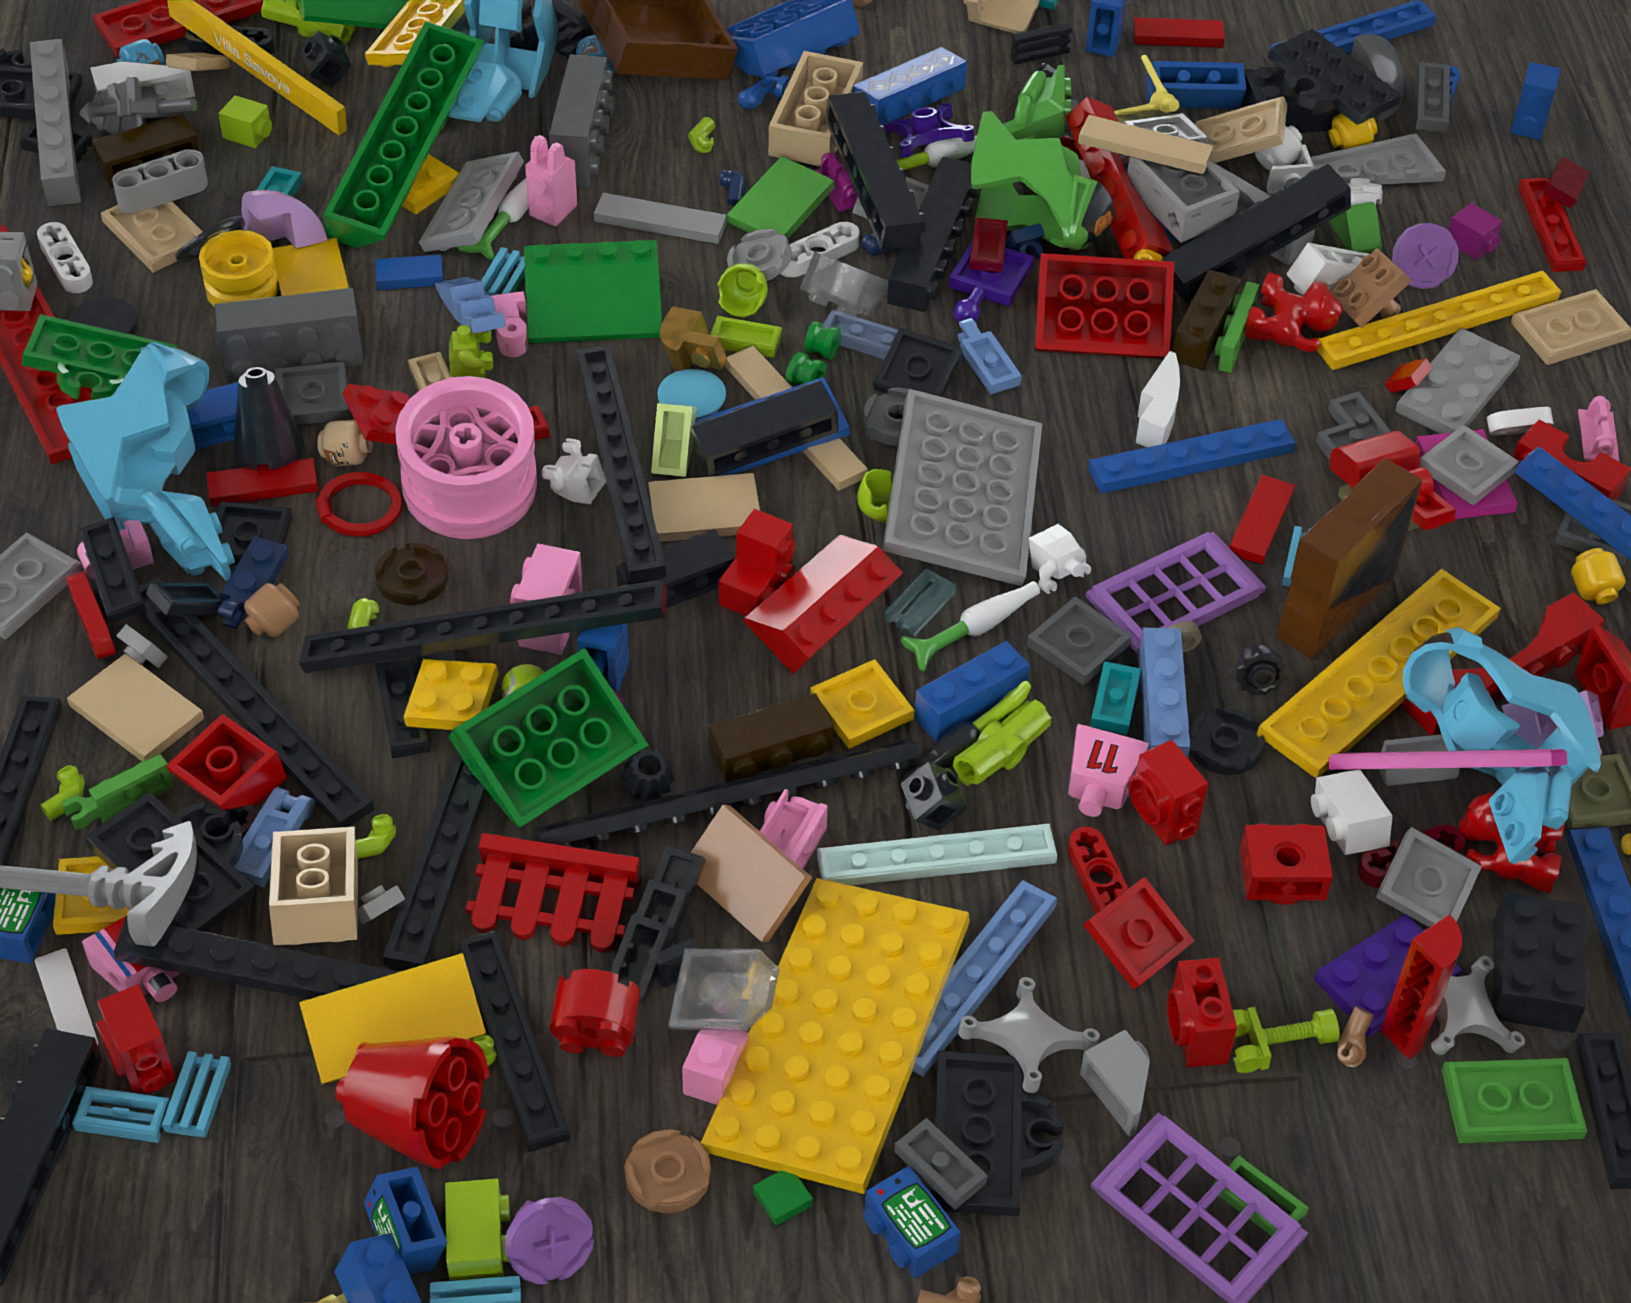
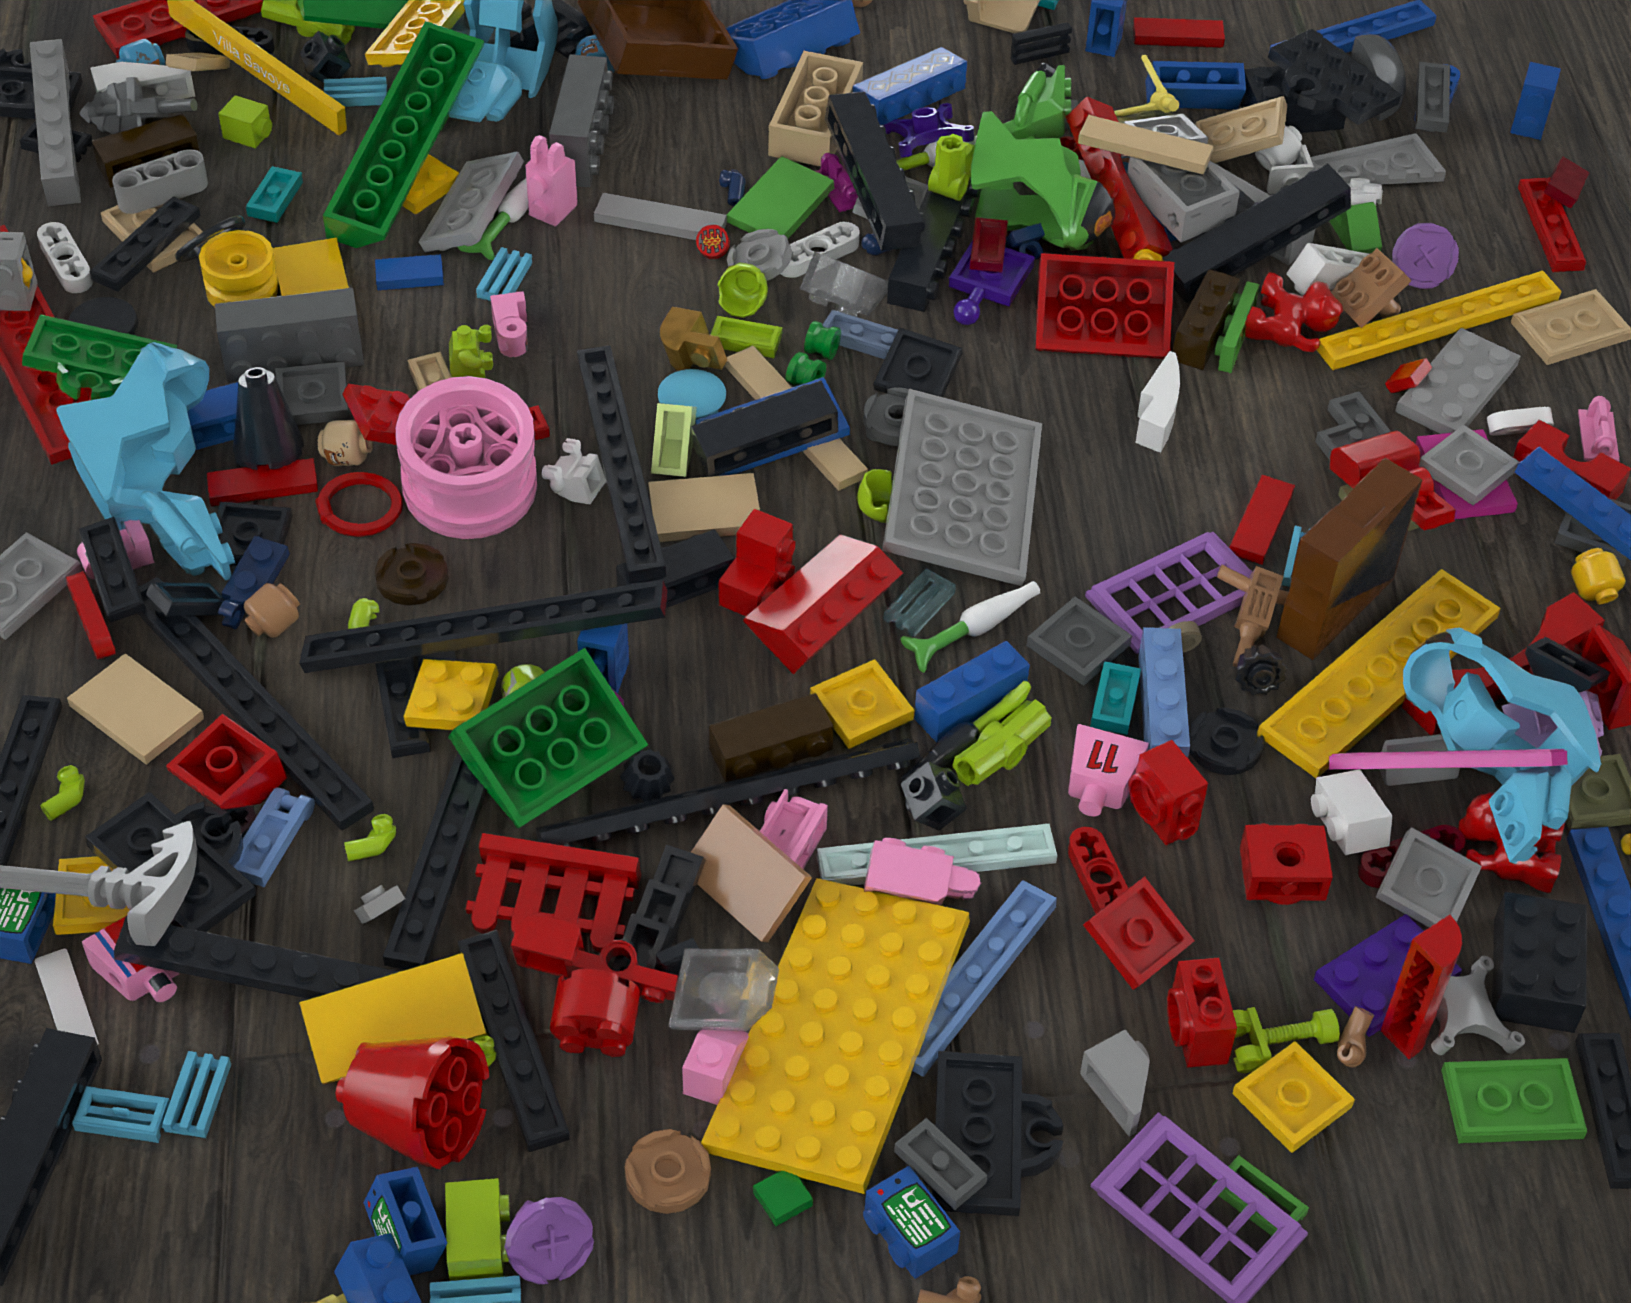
(119, 792): bright green plate -> none
(134, 1041): red brick -> none
(140, 648): light grey plate -> none
(145, 244): none -> black tile
(281, 216): lavender brick -> none
(314, 886): tan brick -> none
(357, 91): none -> medium azure tile
(470, 305): medium blue slope -> none
(546, 575): bright pink brick -> none
(558, 949): none -> red plate
(592, 291): green slope -> none
(699, 135): lime arm -> none
(712, 241): none -> red tile
(754, 95): blue piece -> none
(917, 873): none -> bright pink hinge
(951, 167): none -> lime piece
(987, 358): medium blue plate -> none
(1028, 1034): light grey piece -> none
(1056, 555): white piece -> none
(1191, 456): blue plate -> none
(1258, 603): none -> medium nougat piece
(1293, 1096): none -> yellow plate
(1348, 134): yellow head -> none
(1475, 231): magenta brick -> none
(1563, 665): none -> black slope

